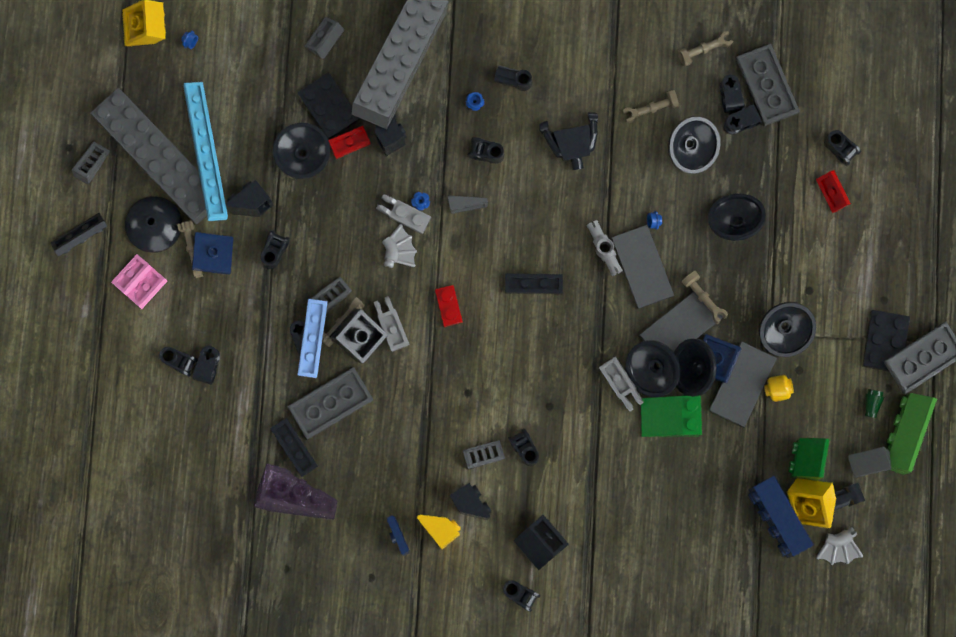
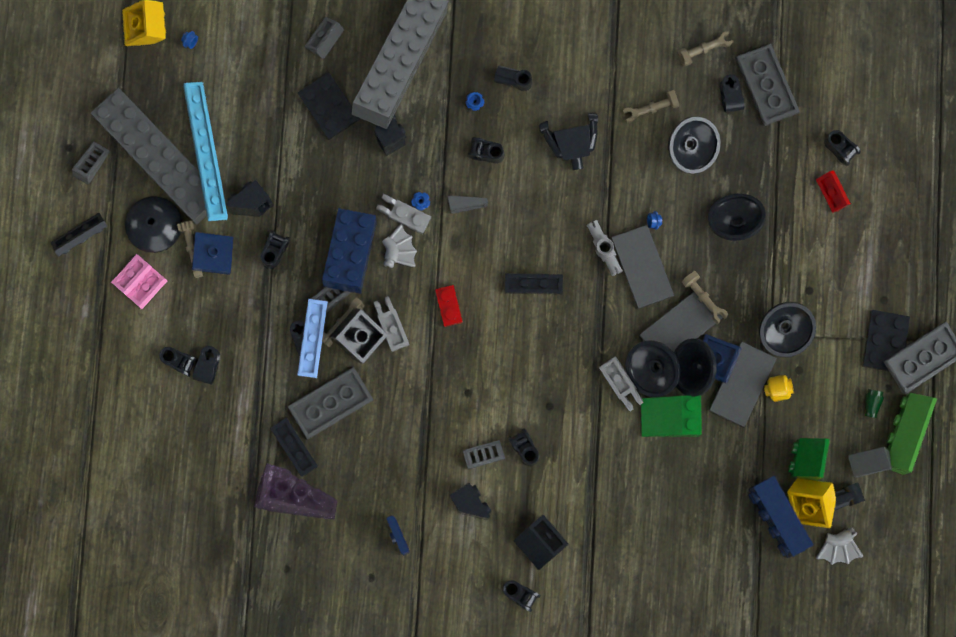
(301, 138): black dish -> none
(349, 142): red plate -> none
(349, 251): none -> dark blue brick
(440, 529): yellow slope -> none
(745, 119): black piece -> none

